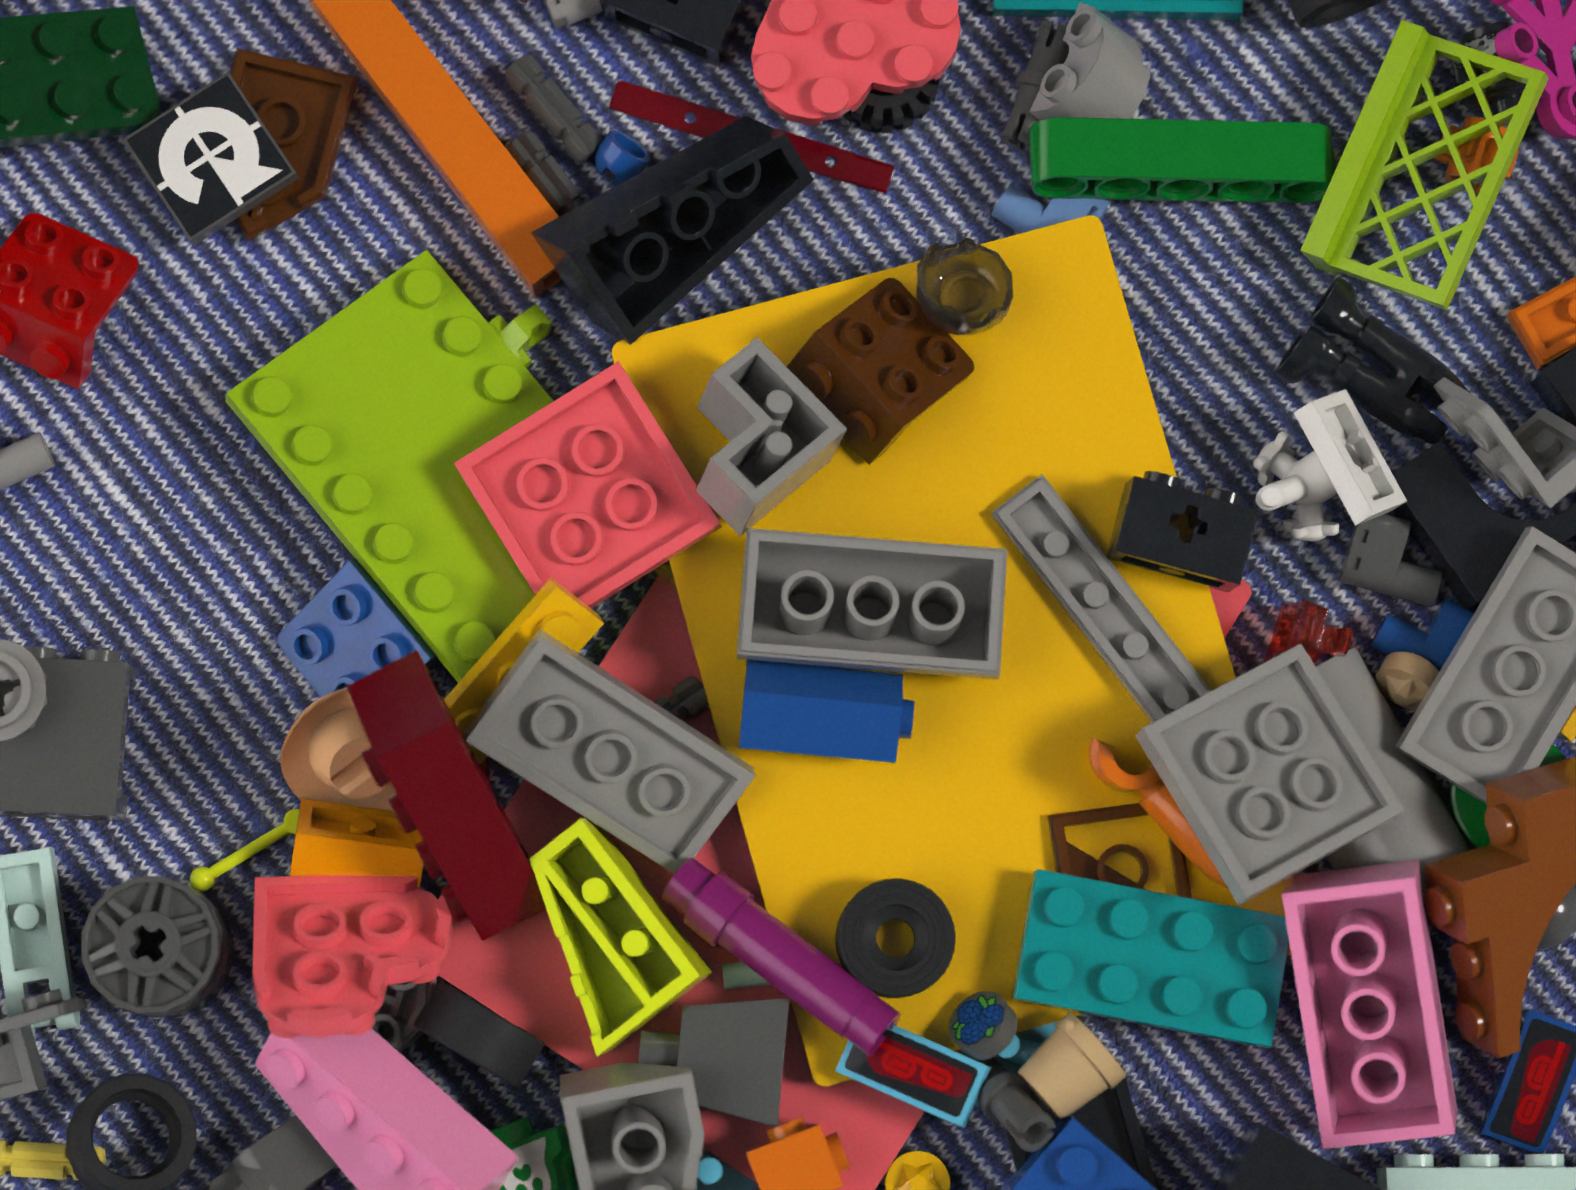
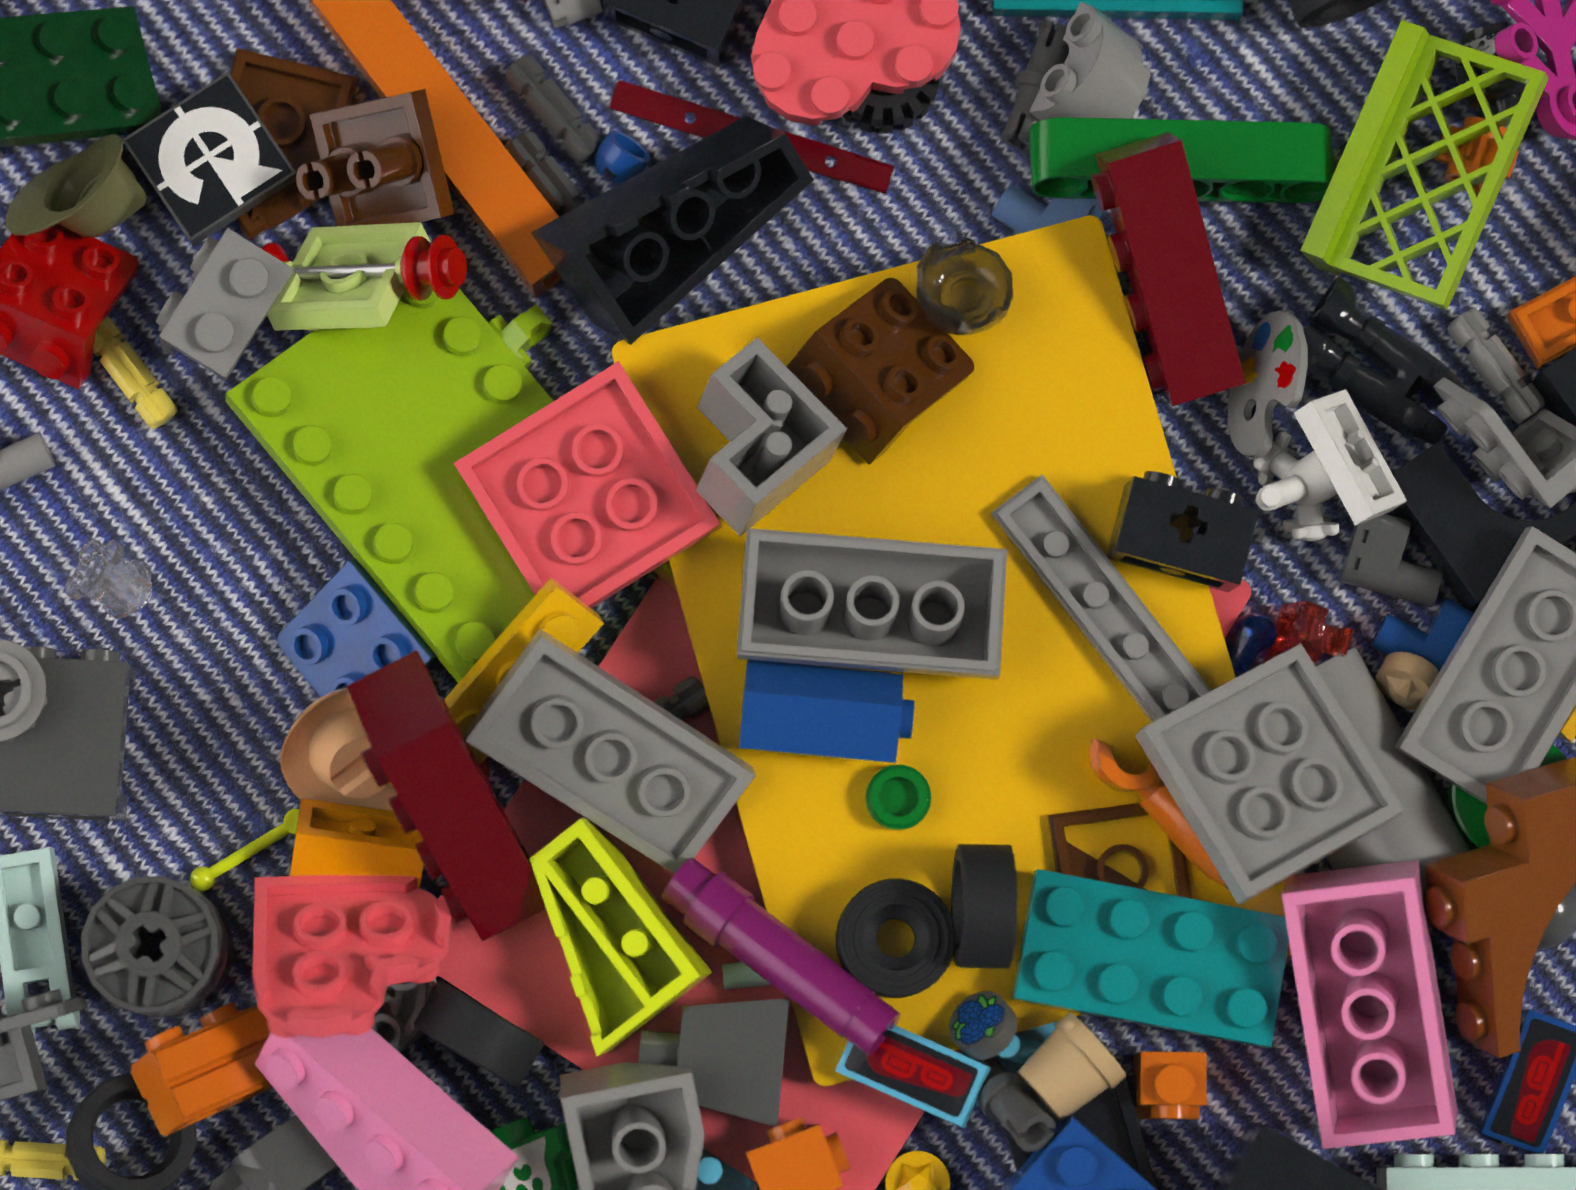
(79, 193): none -> olive piece
(110, 579): none -> clear brick
(132, 375): none -> light yellow axle
(204, 1070): none -> orange brick
(224, 304): none -> light grey bracket
(361, 272): none -> yellowish green plate
(378, 162): none -> reddish brown plate
(898, 797): none -> green tile
(984, 905): none -> black tyre
(1168, 268): none -> dark red brick
(1170, 1085): none -> orange brick
(1247, 639): none -> clear blue arm
(1274, 373): none -> light grey piece
(1496, 365): none -> light grey axle

